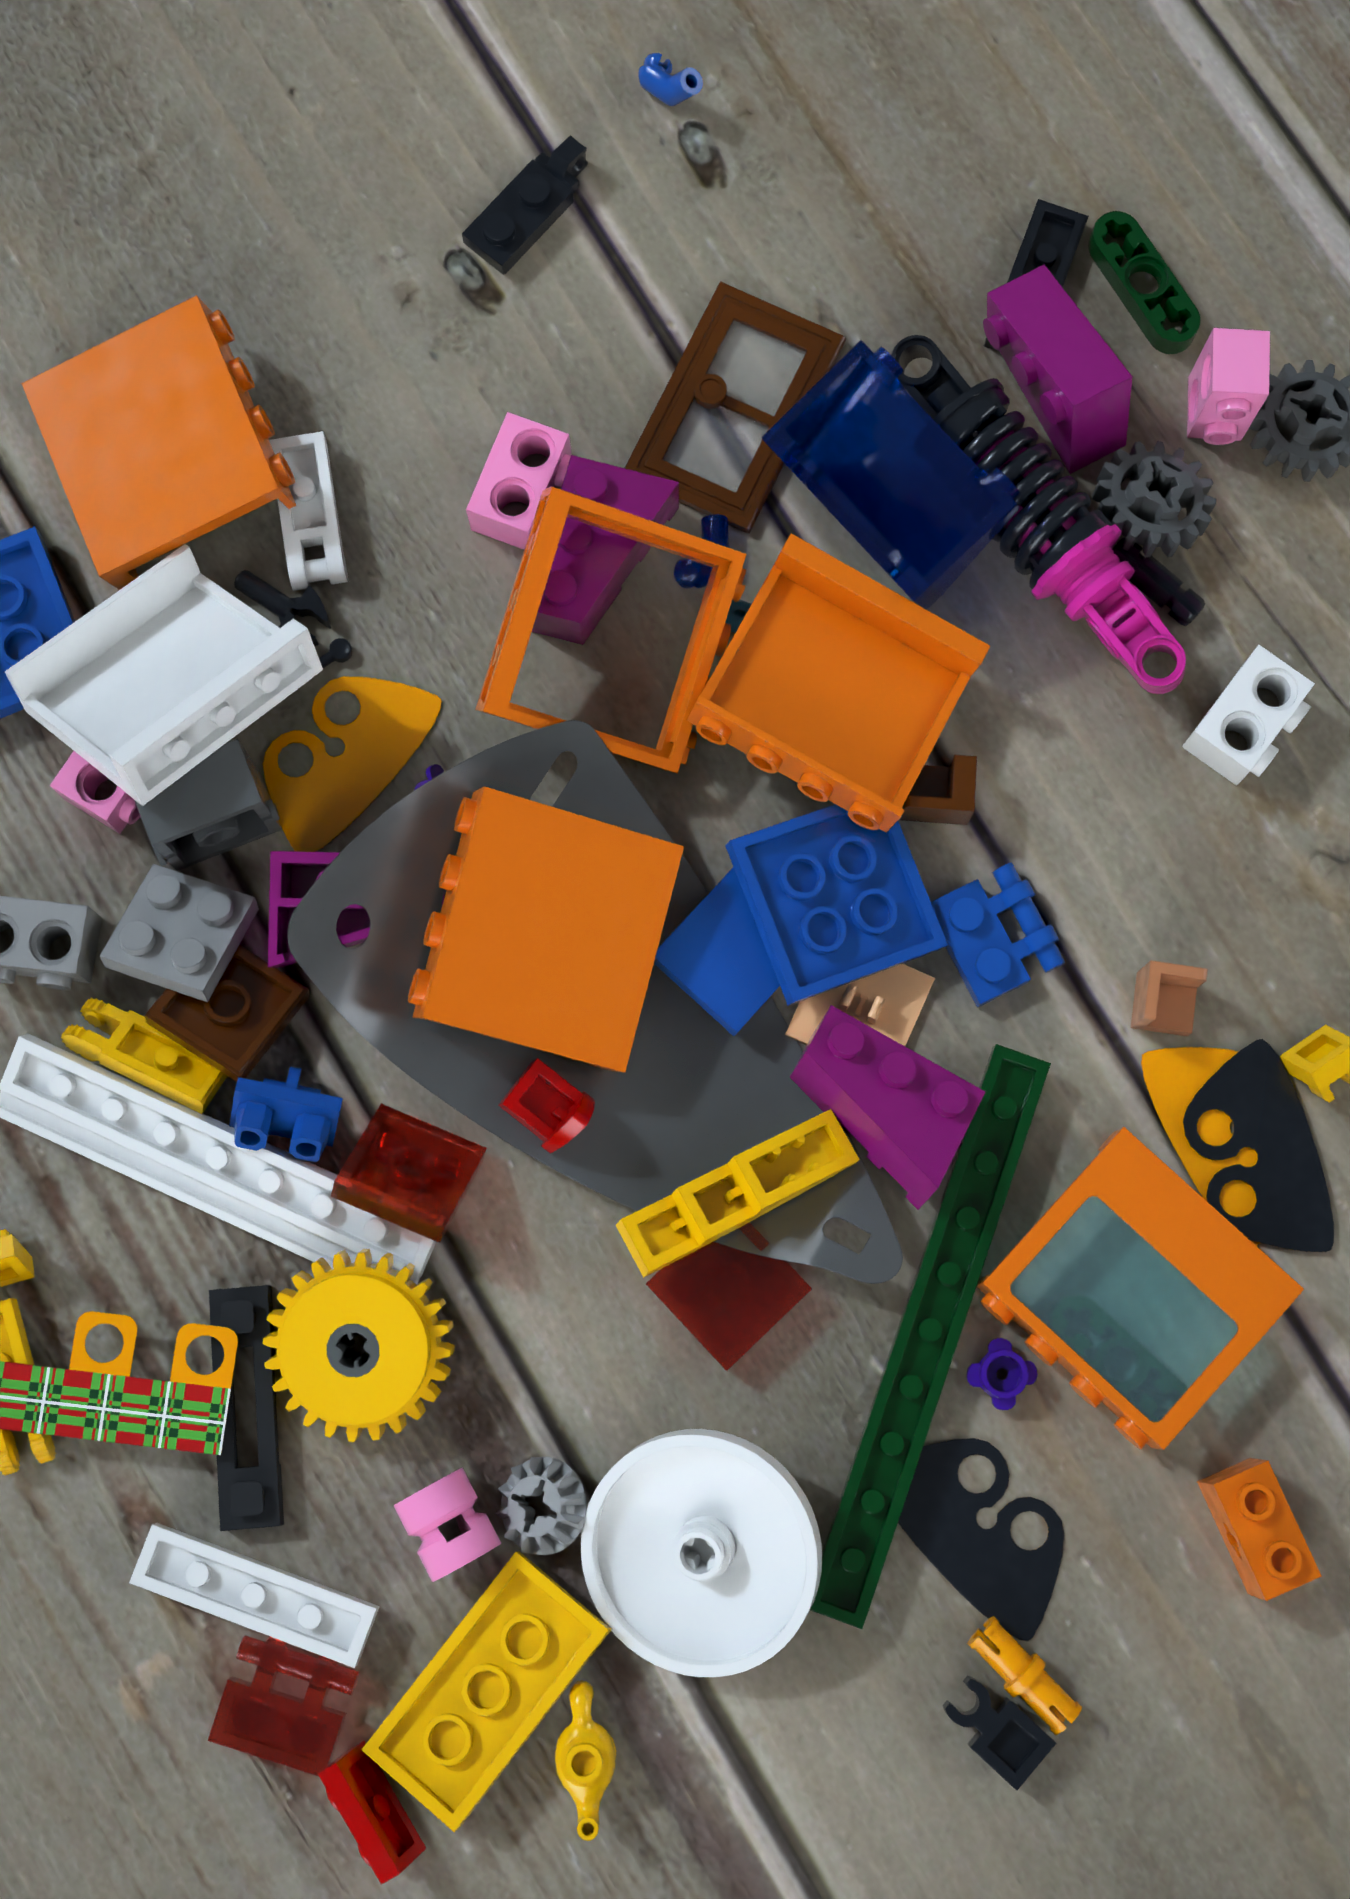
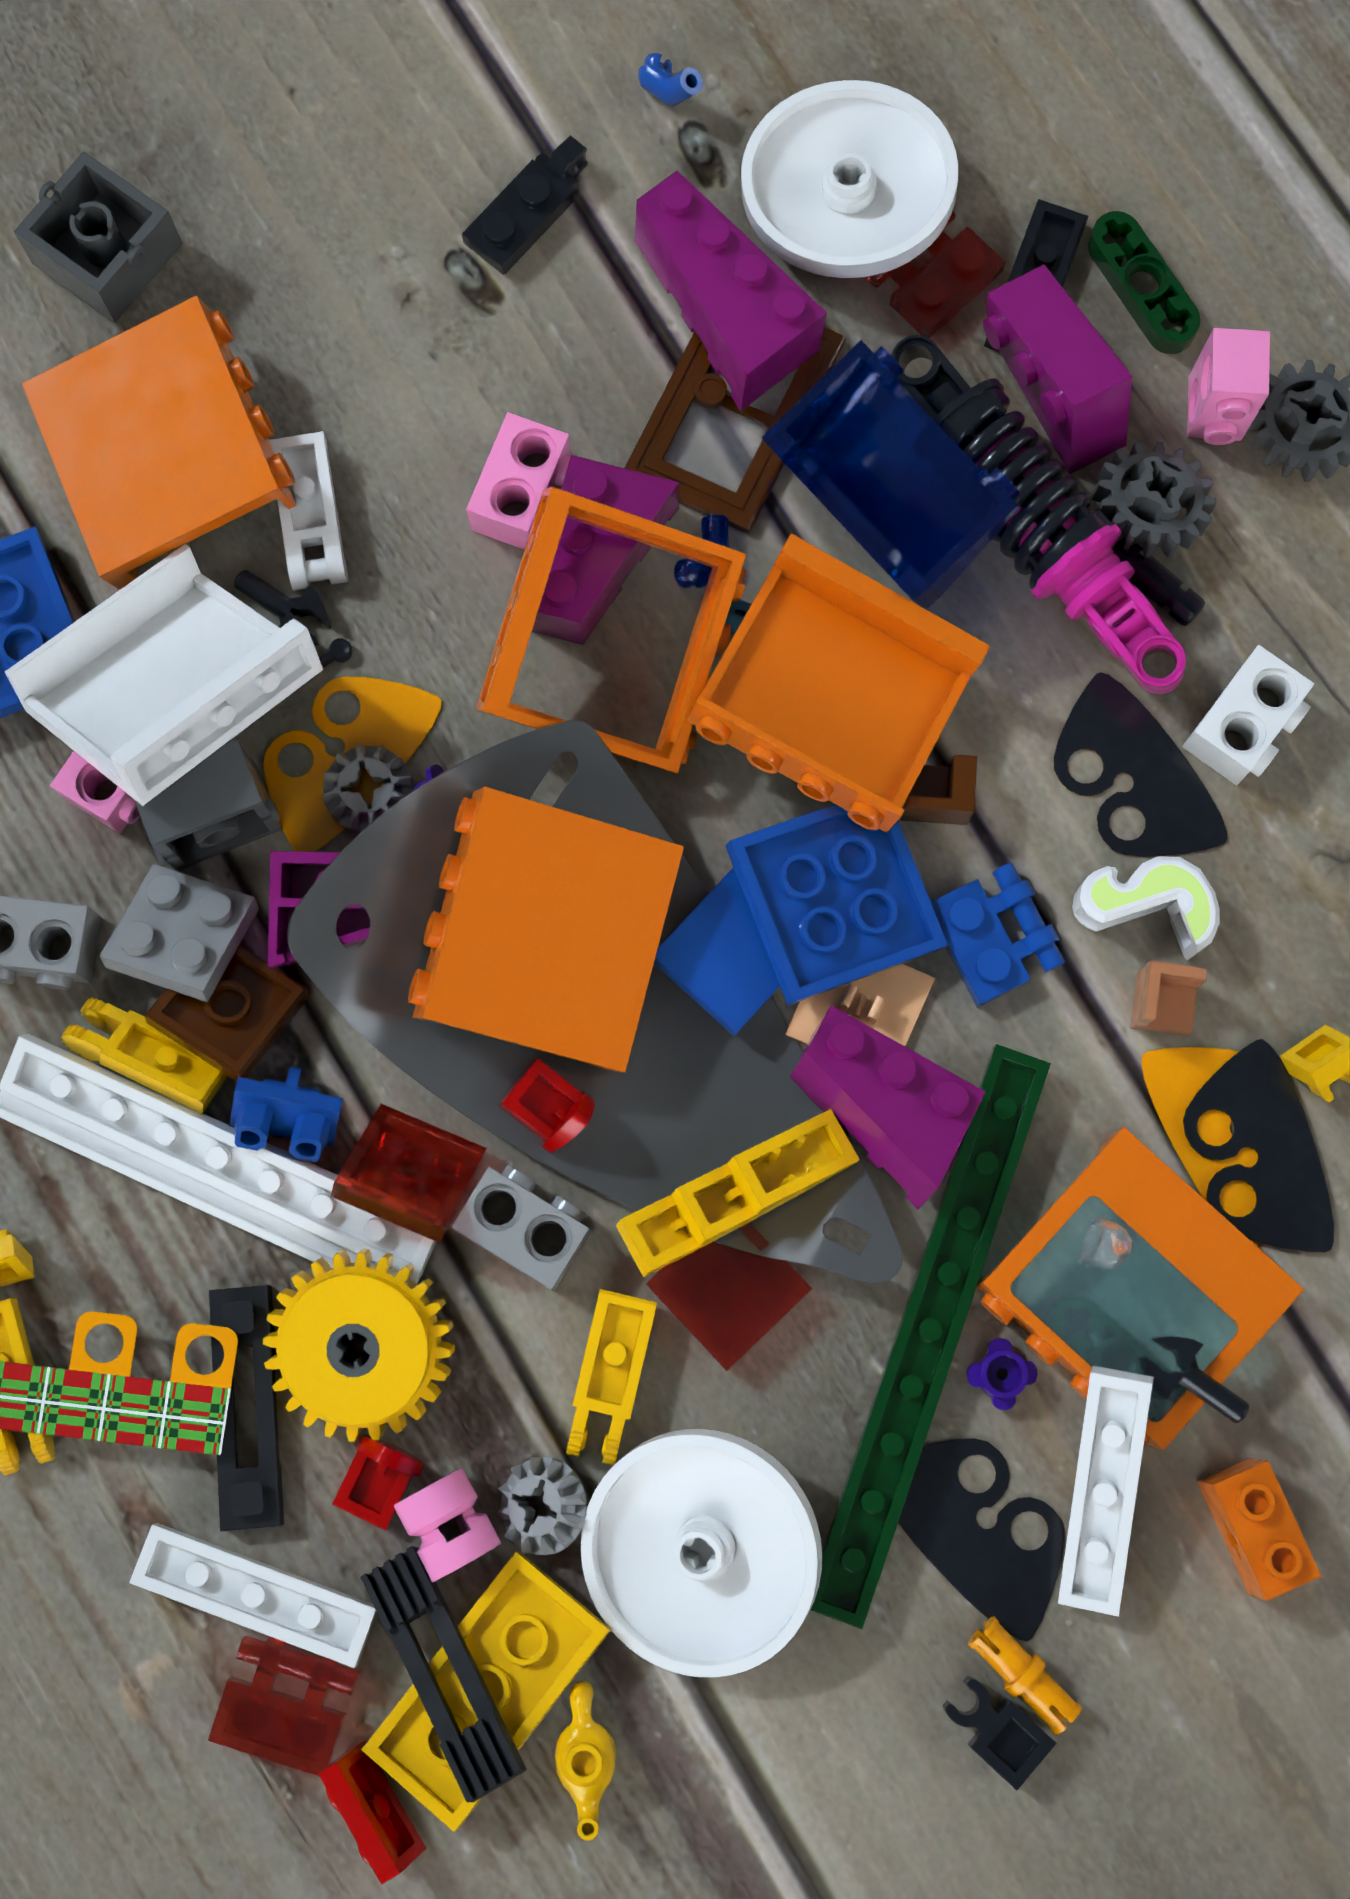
(98, 236): none -> dark grey brick
(345, 772): none -> light grey gear
(377, 1481): none -> red tile
(483, 1753): none -> black container
(515, 1239): none -> light grey brick
(611, 1368): none -> yellow hinge
(728, 289): none -> magenta wedge
(849, 178): none -> white dish
(945, 282): none -> clear red plate
(1105, 1244): none -> clear hinge
(1105, 1490): none -> white plate
(1153, 887): none -> white animal
(1165, 786): none -> black piece
(1192, 1379): none -> black bar

